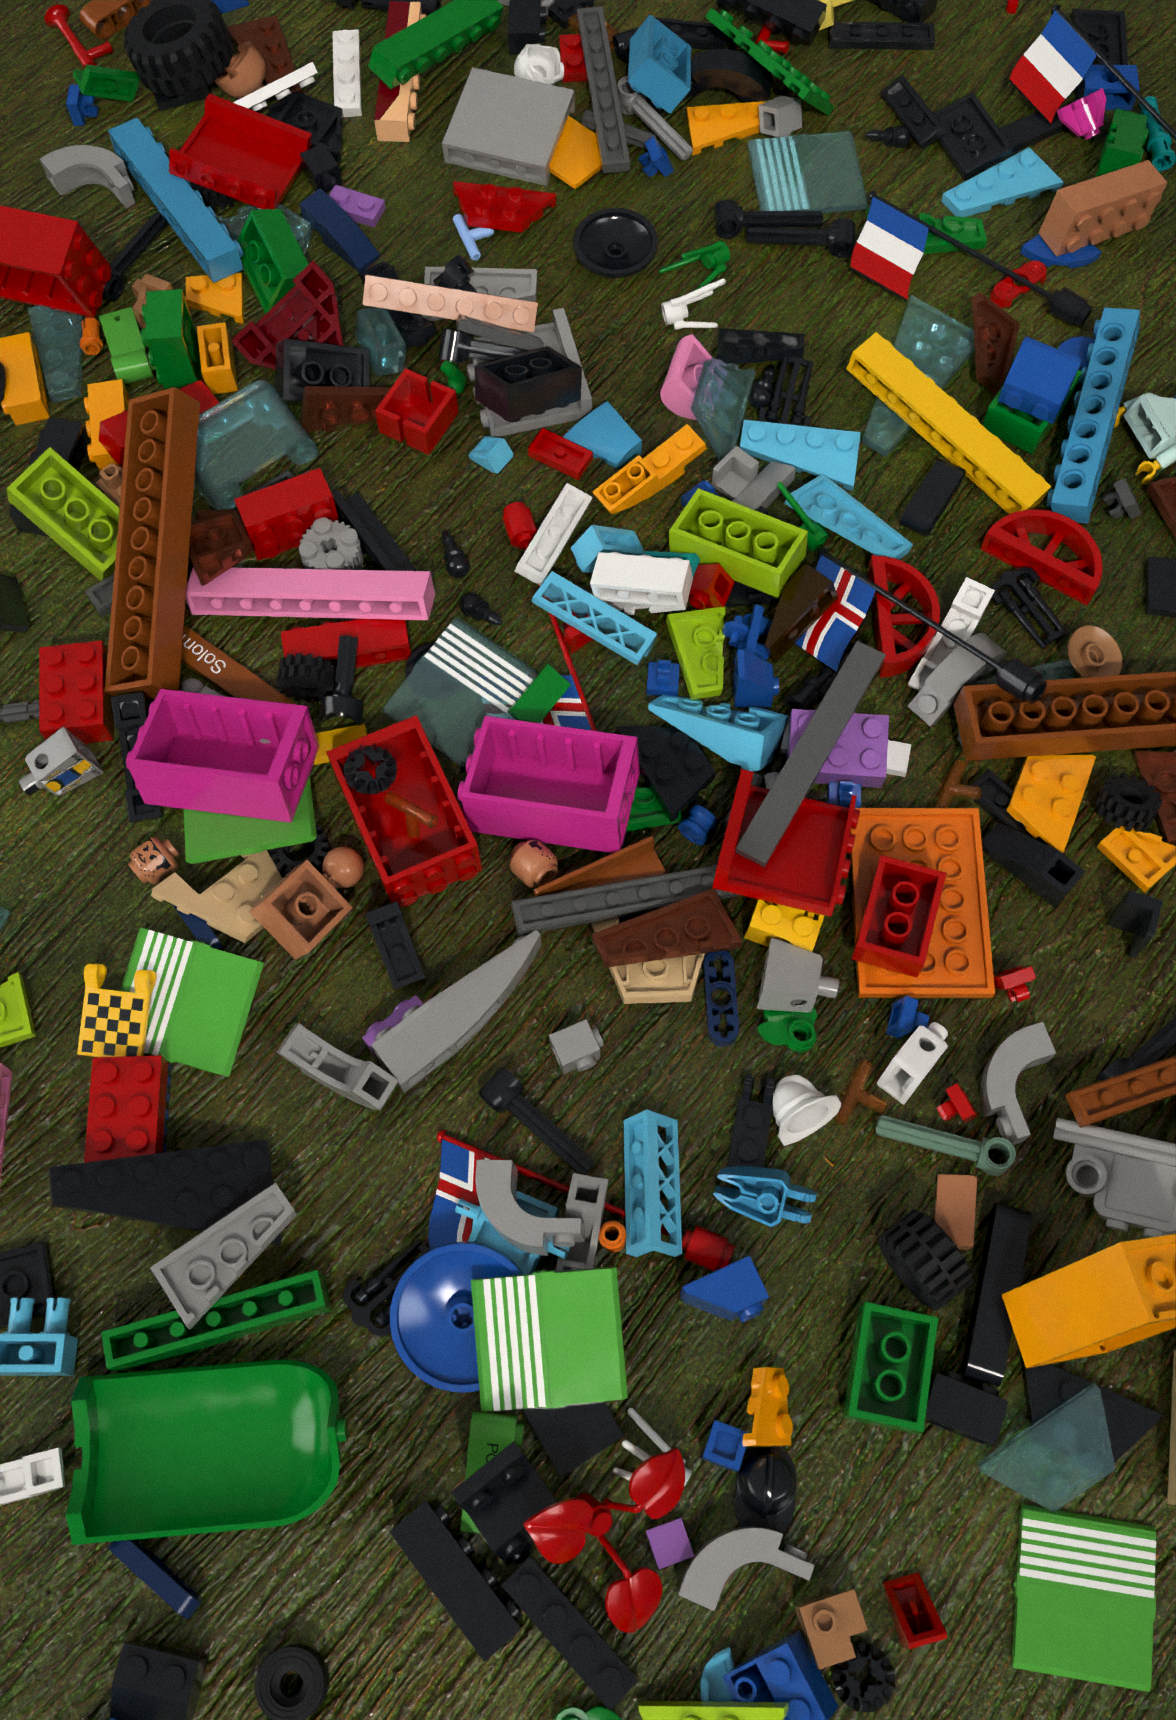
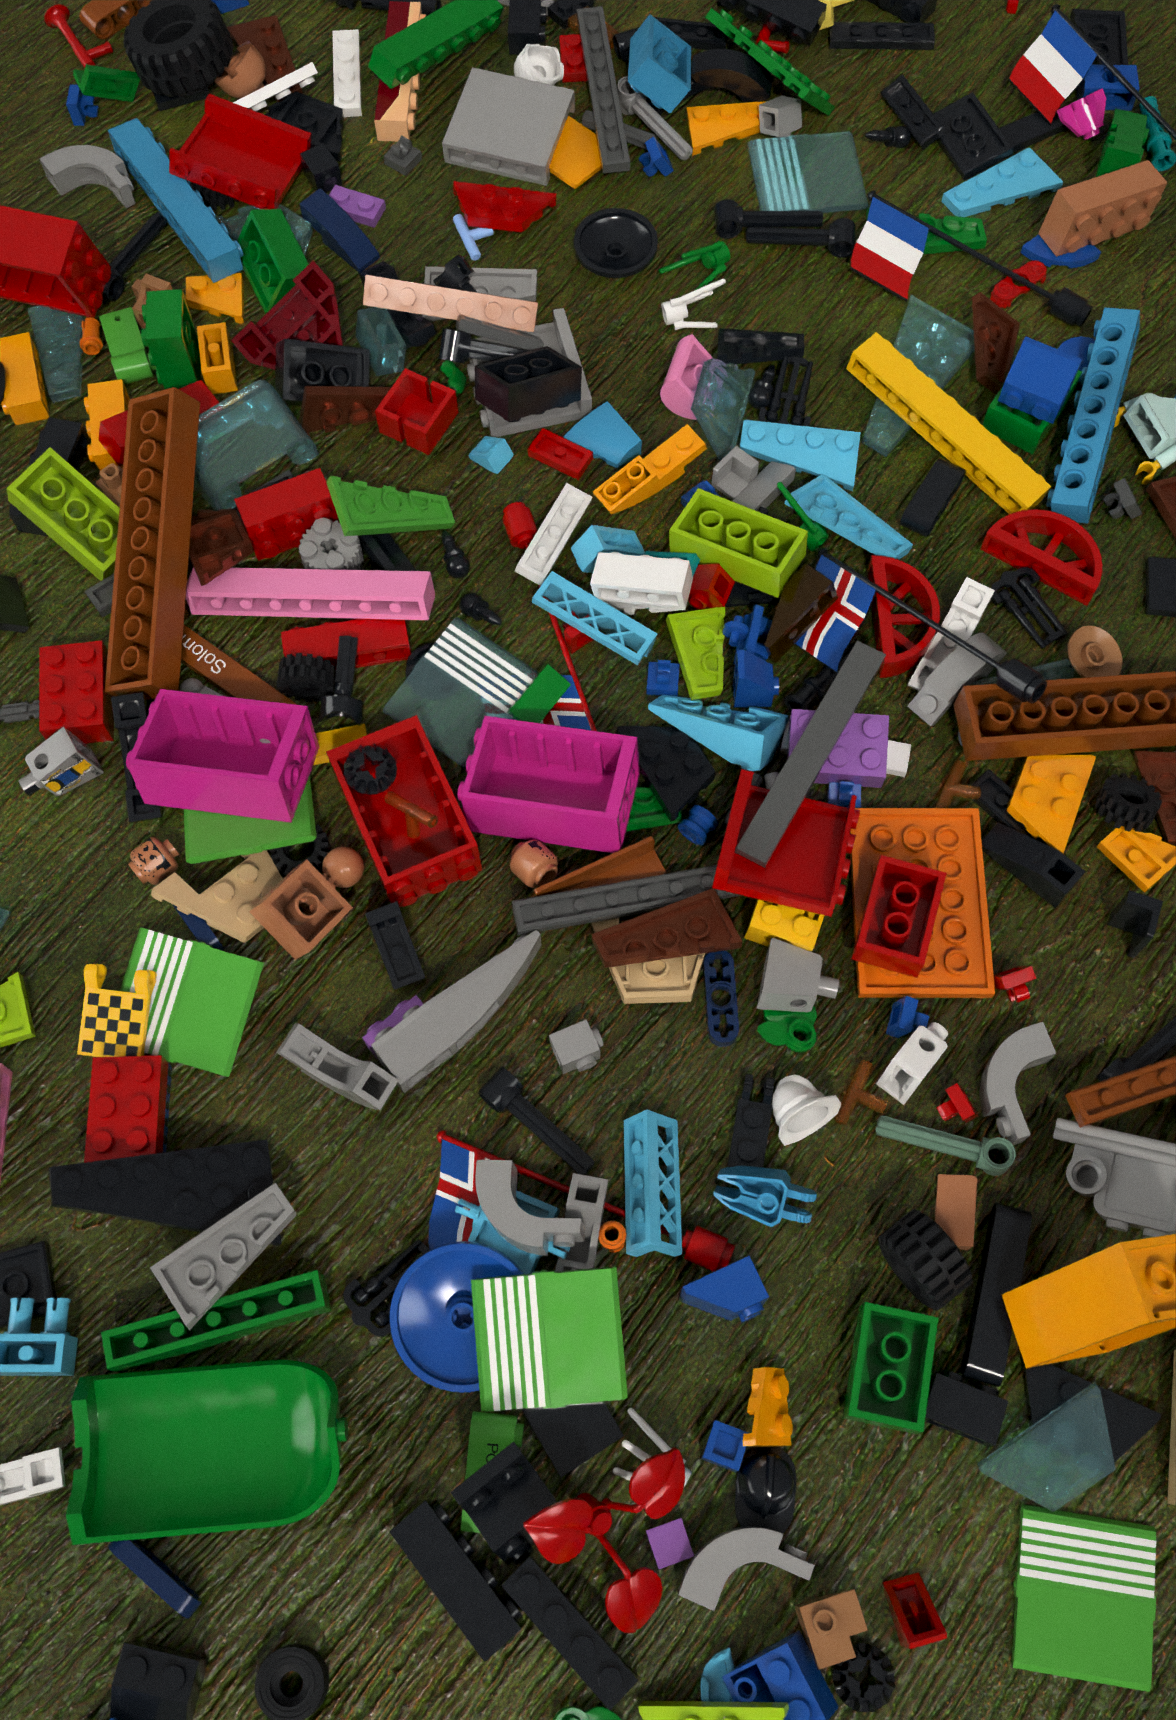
(386, 510): none -> bright green wing
(402, 156): none -> dark grey tile

